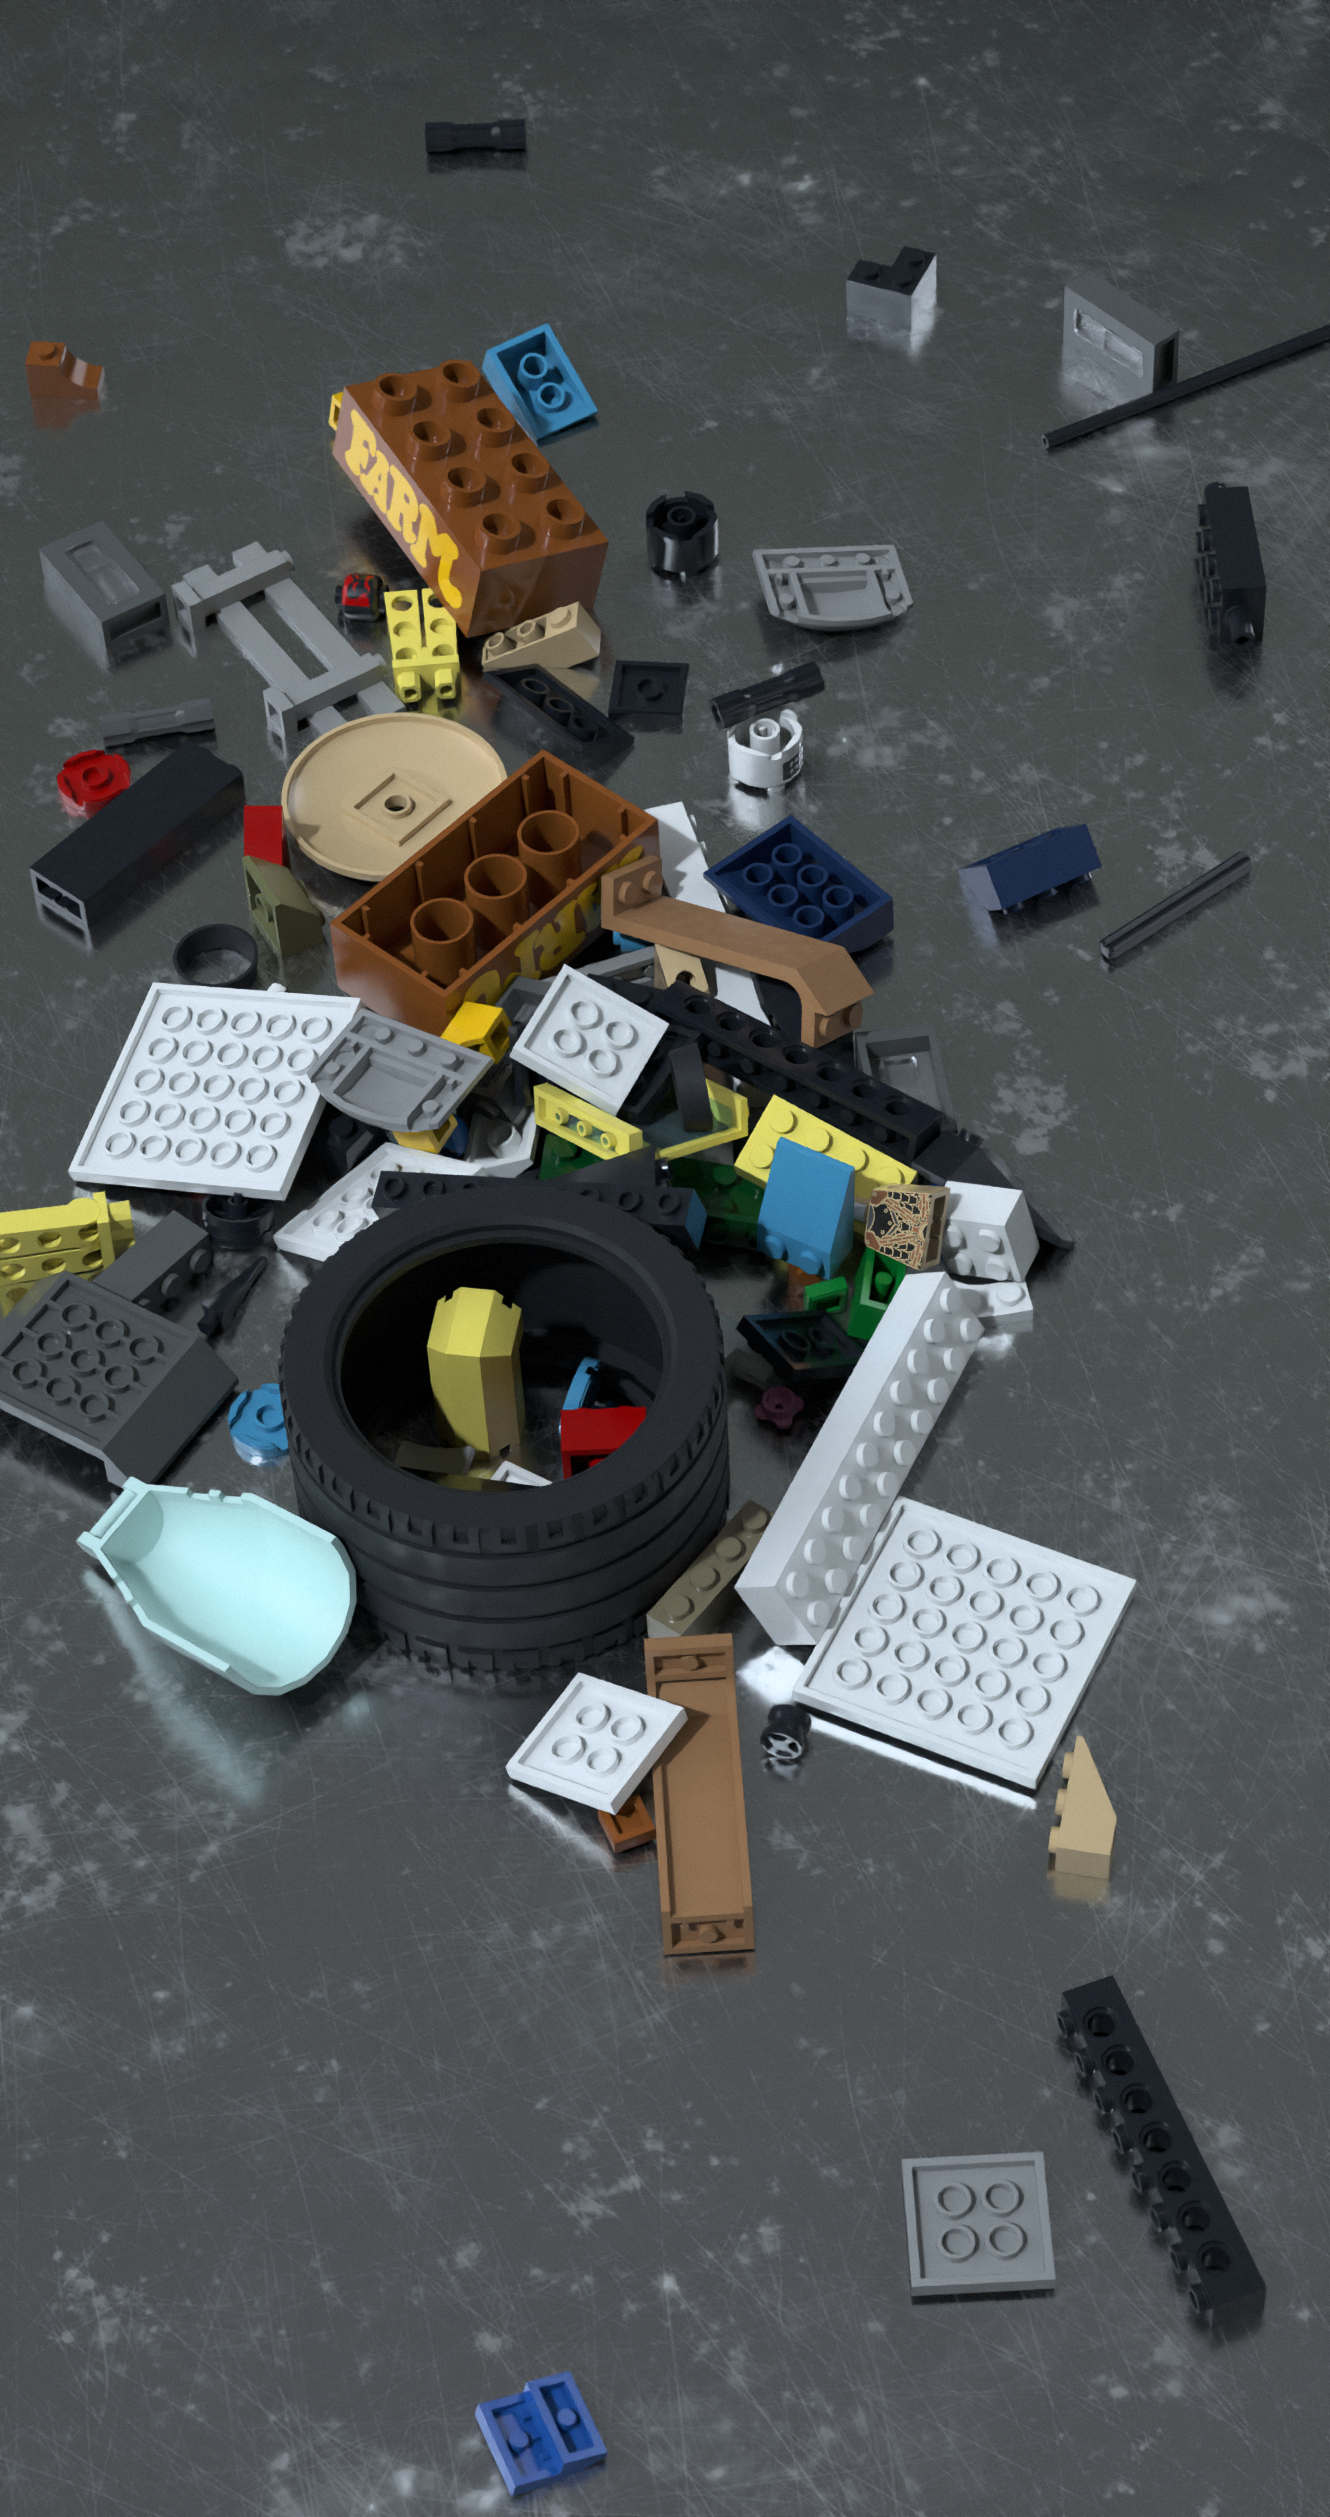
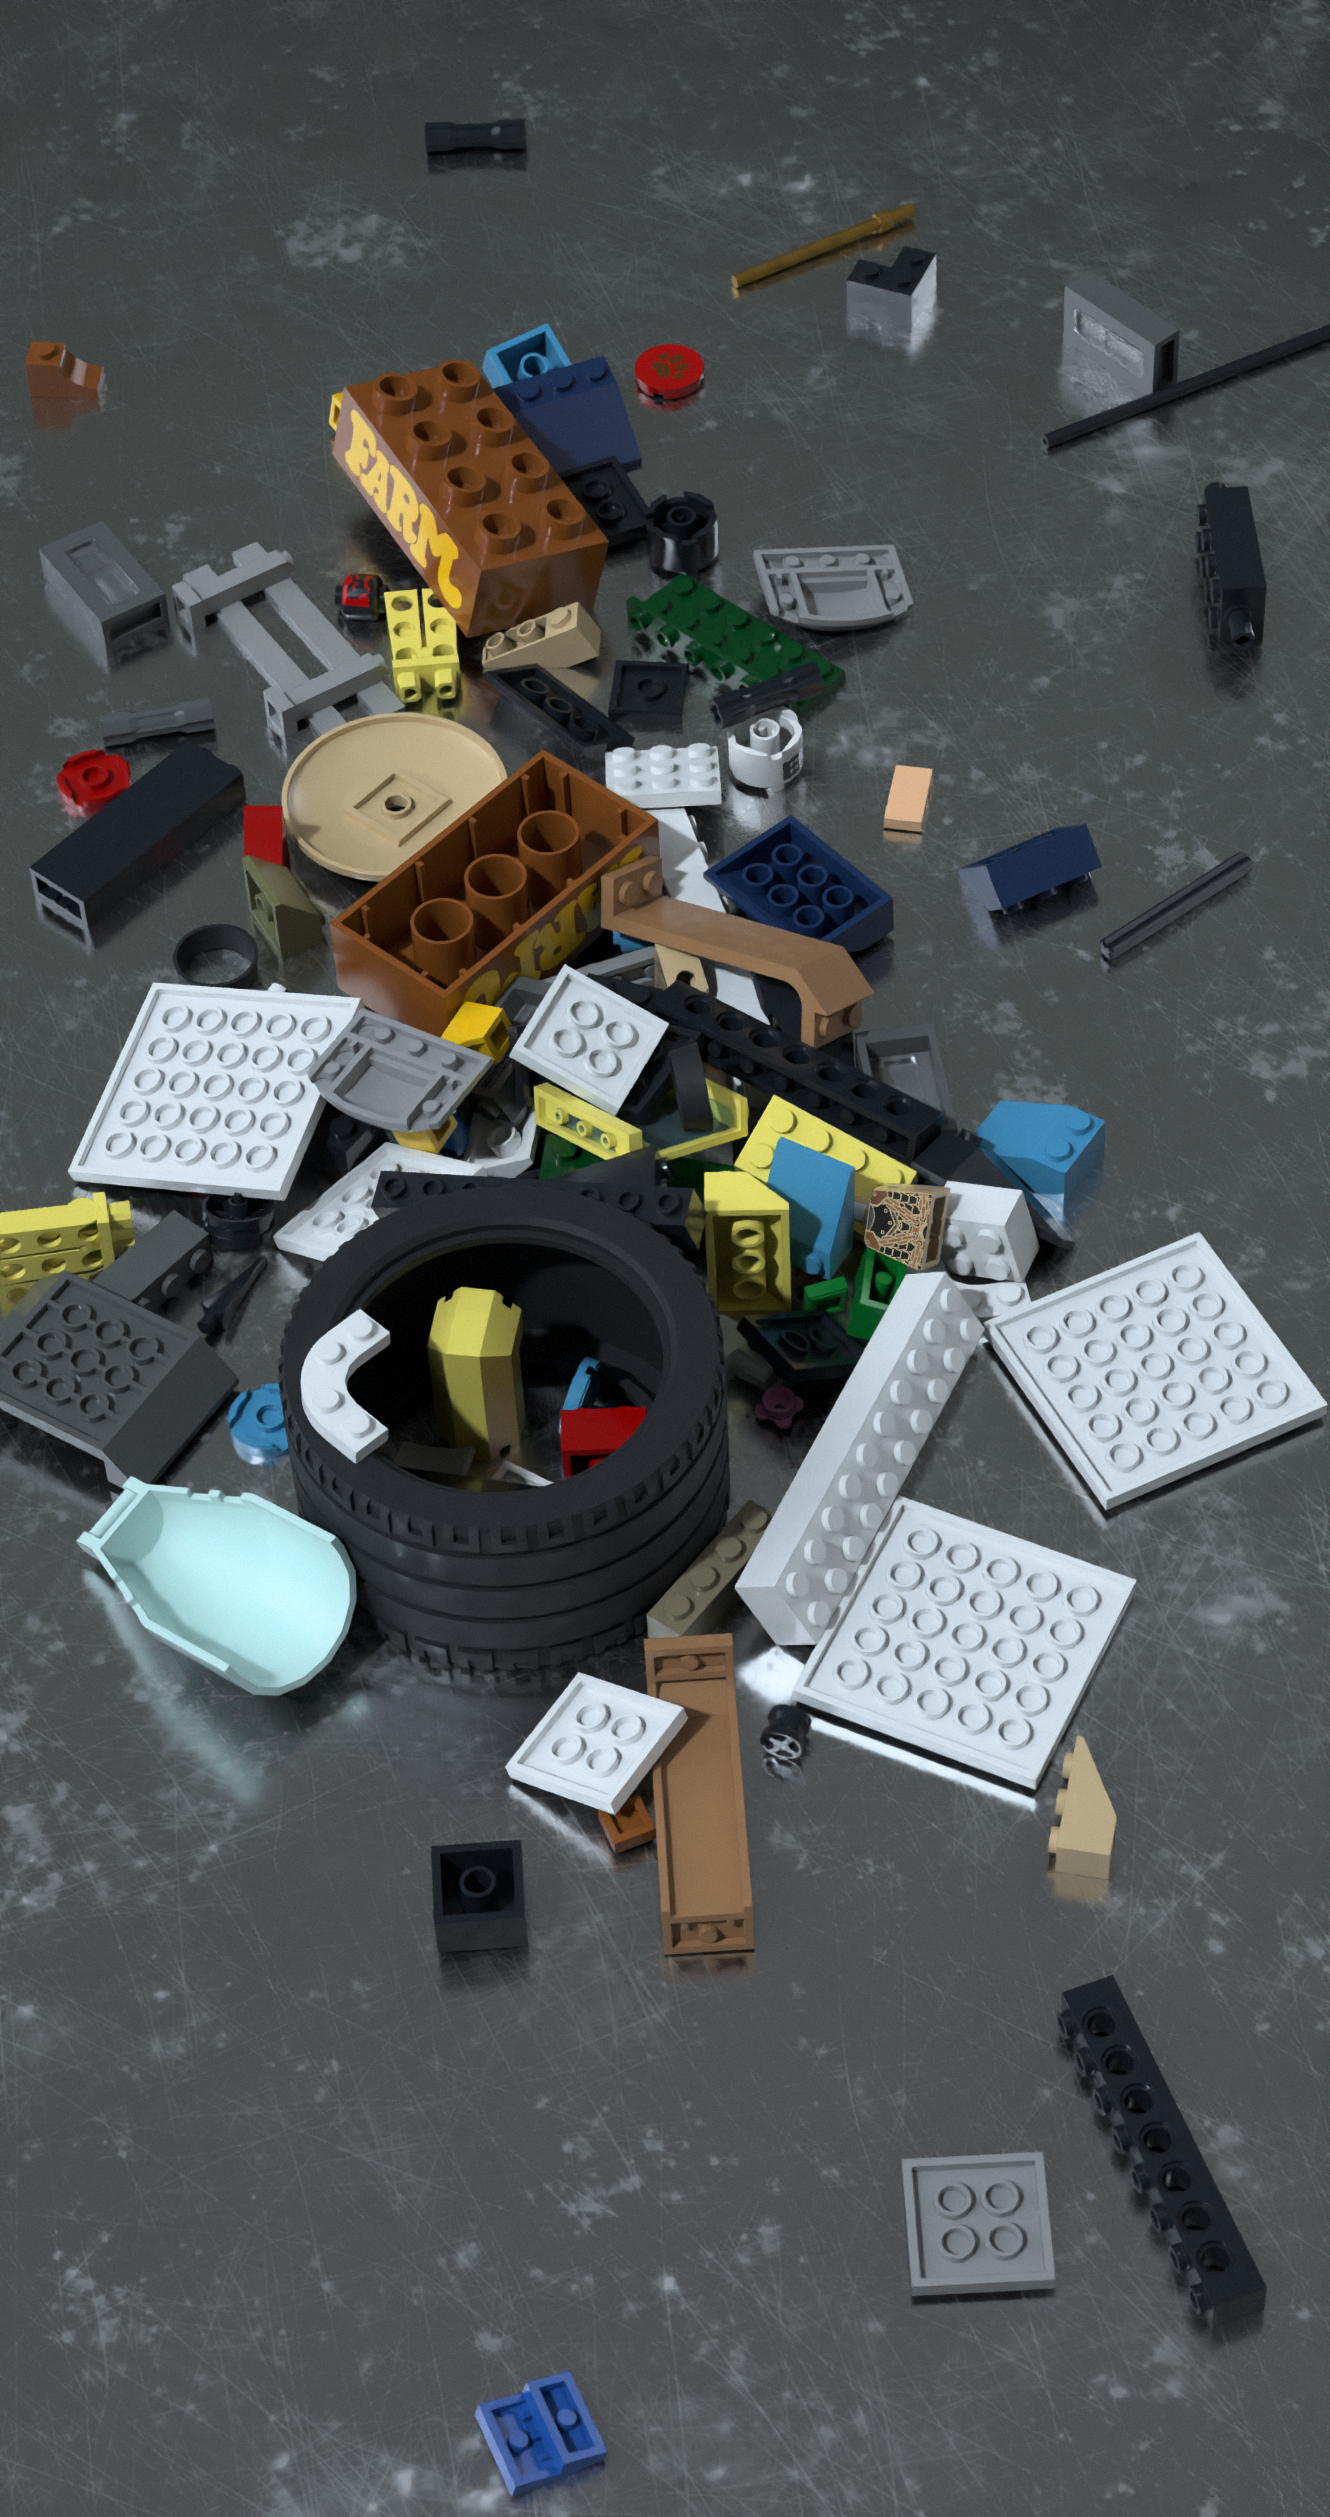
(325, 1389): none -> white plate
(479, 1896): none -> black brick
(573, 415): none -> dark blue slope
(608, 499): none -> black plate
(665, 775): none -> white plate
(669, 371): none -> red tile
(724, 639): none -> dark green bracket
(746, 1245): none -> light yellow slope
(880, 222): none -> pearl gold bar
(908, 798): none -> light nougat tile
(1045, 1144): none -> dark azure slope
(1154, 1370): none -> white plate

